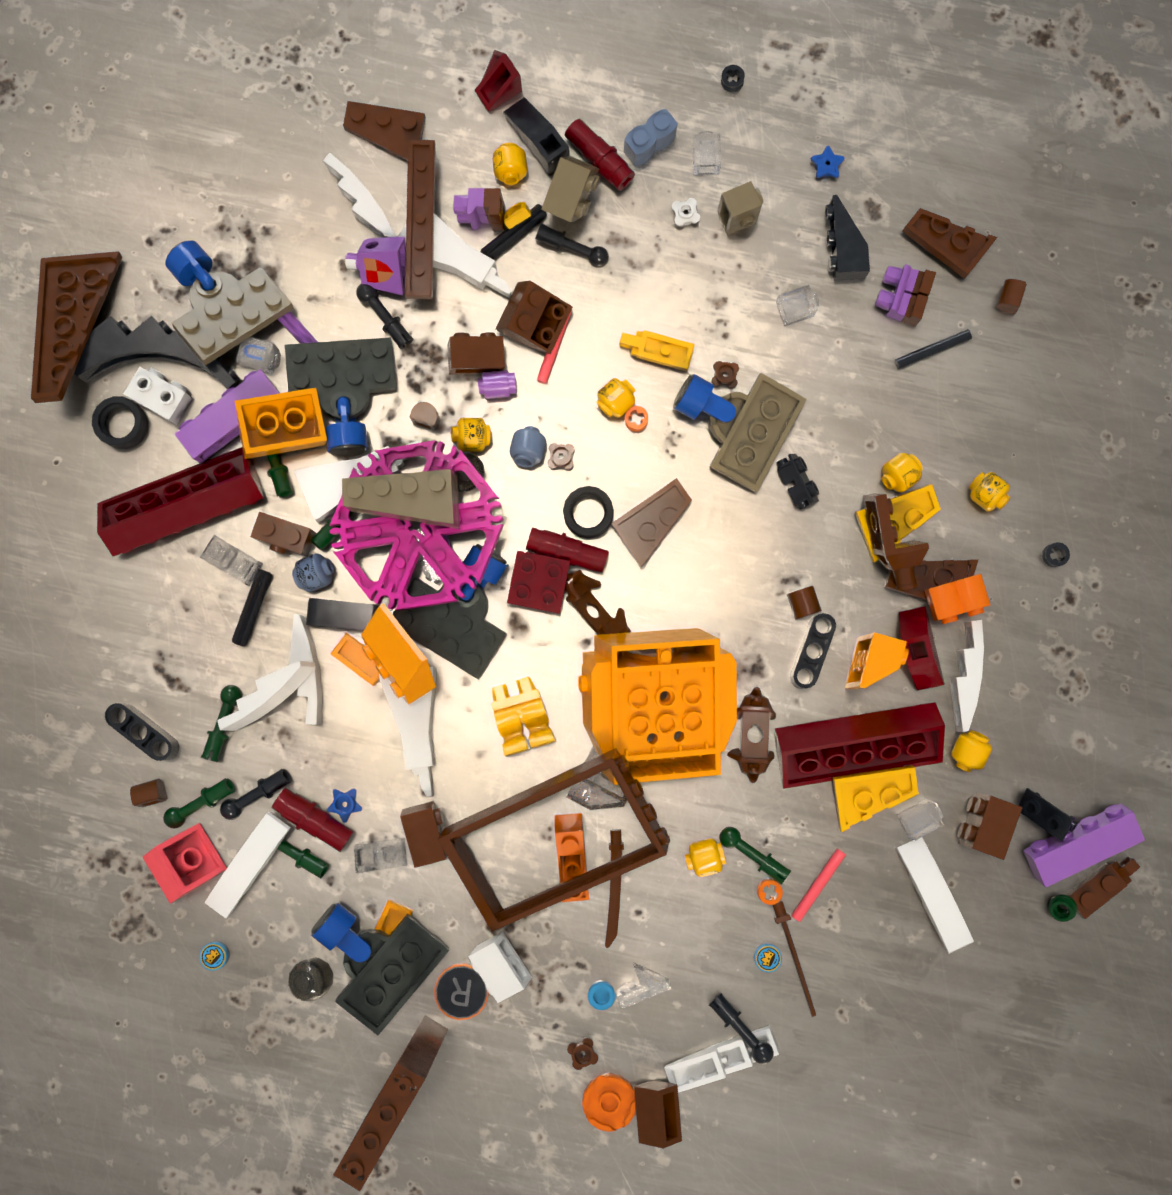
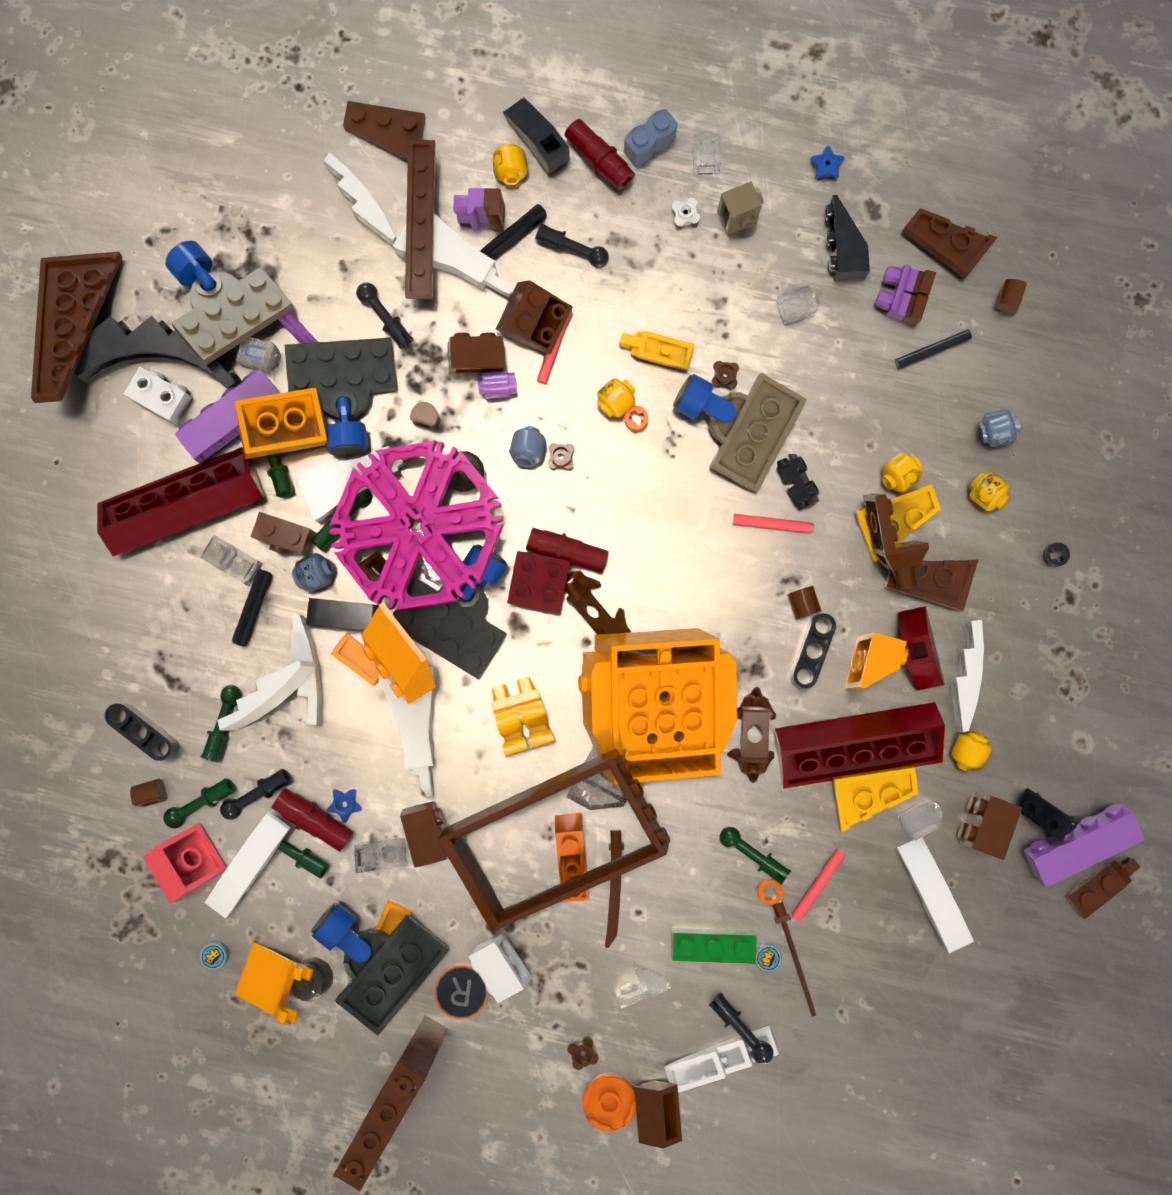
(105, 408): black tyre -> none
(268, 981): none -> light orange flag
(373, 566): none -> reddish brown brick
(381, 263): medium lavender torso -> none
(412, 496): dark tan wedge -> none
(471, 434): yellow head -> none
(499, 81): dark red slope -> none
(516, 214): yellow tile -> none
(571, 189): dark tan brick -> none
(588, 491): black tyre -> none
(601, 995): dark azure tile -> none
(651, 520): wing -> none
(705, 857): yellow head -> none
(713, 945): none -> green brick
(732, 86): black bush -> none
(773, 523): none -> coral bar
(957, 598): orange brick -> none
(999, 428): none -> sand blue head
(1062, 914): dark green plate -> none

